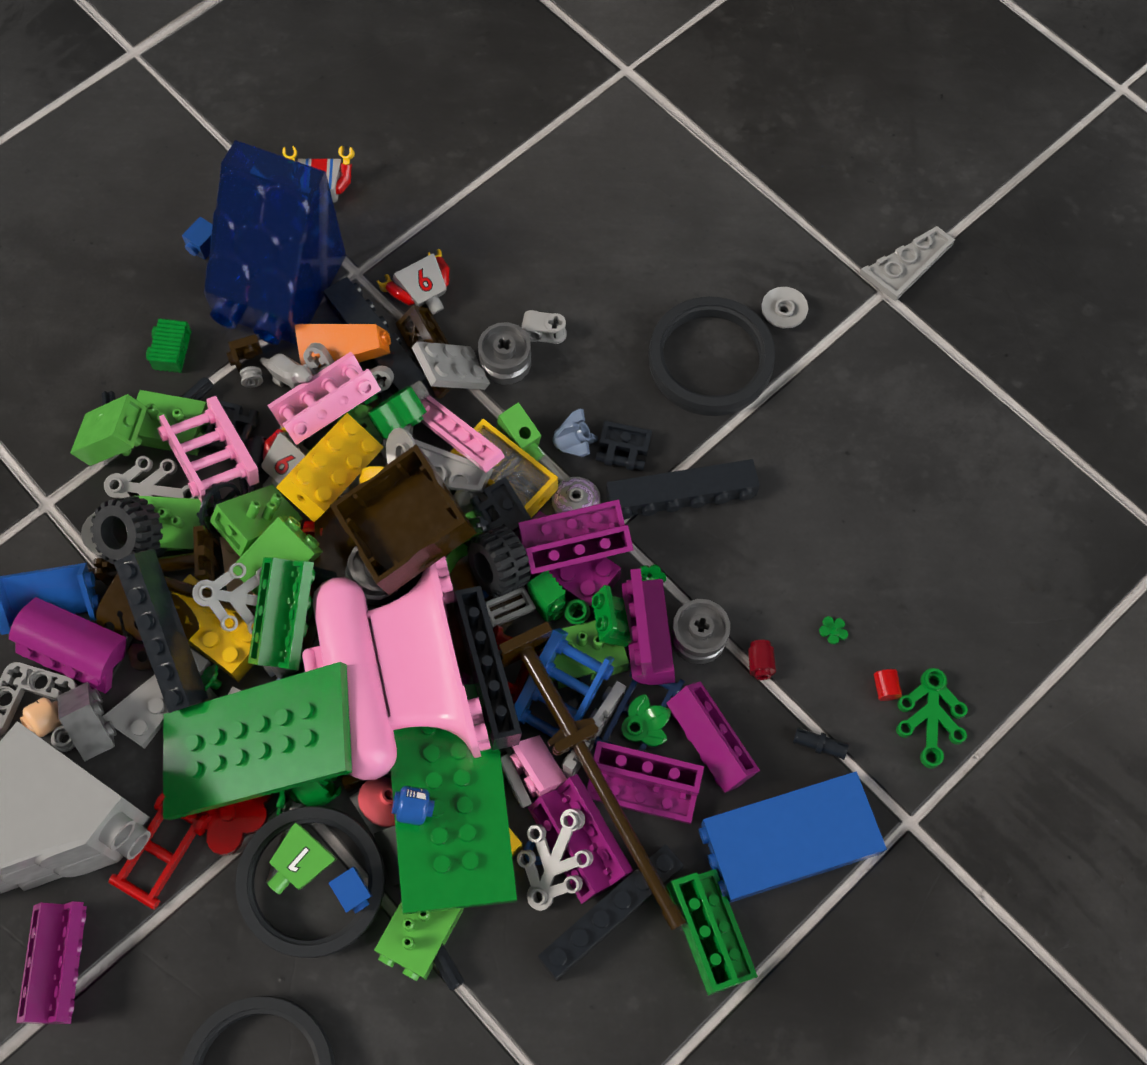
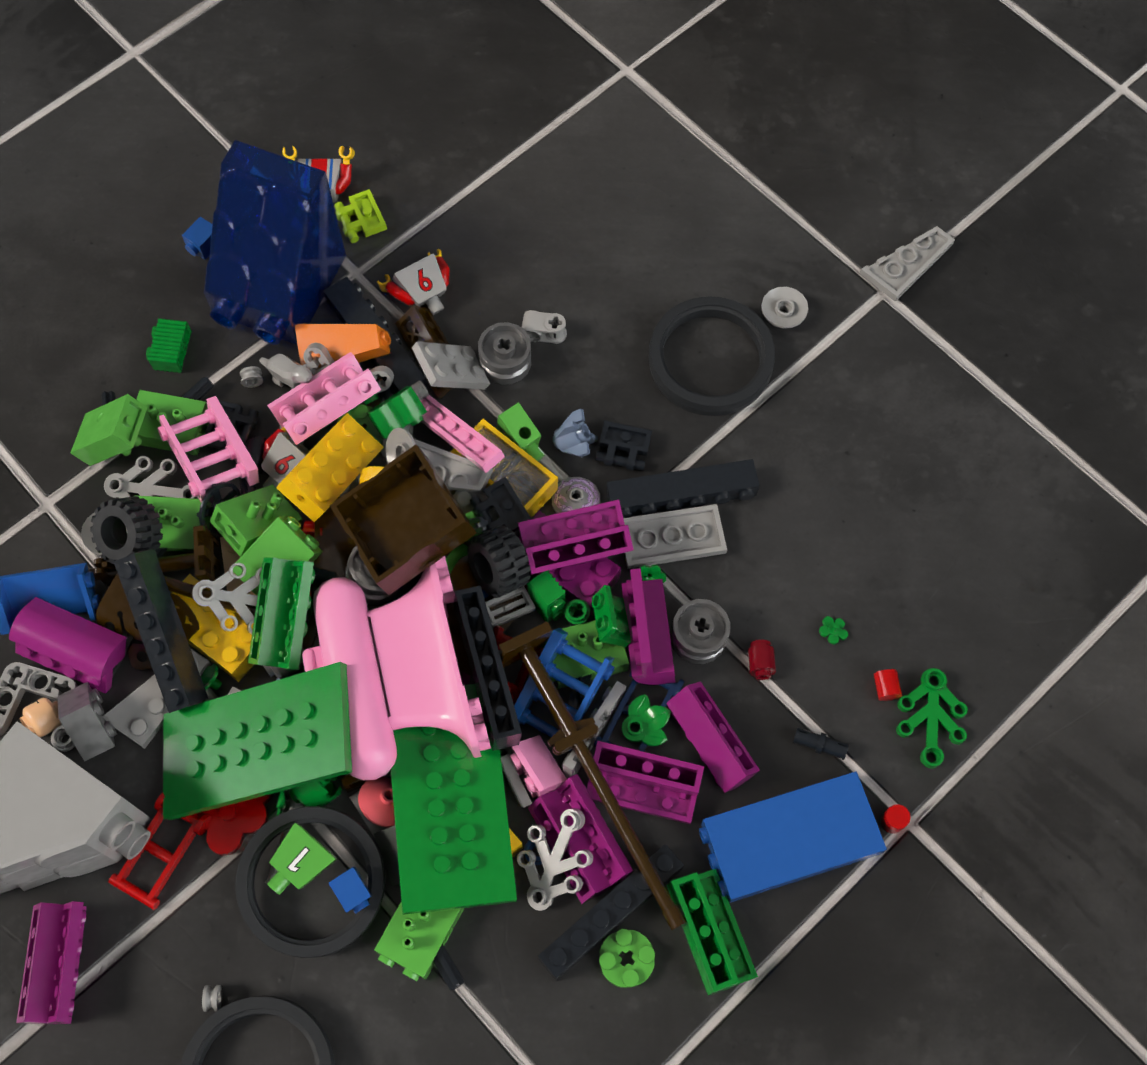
(212, 998): none -> light grey bush
(243, 349): dark brown bracket -> none
(367, 213): none -> lime plate
(412, 805): blue head -> none
(610, 961): none -> bright green plate
(675, 536): none -> light grey plate
(895, 819): none -> red piece

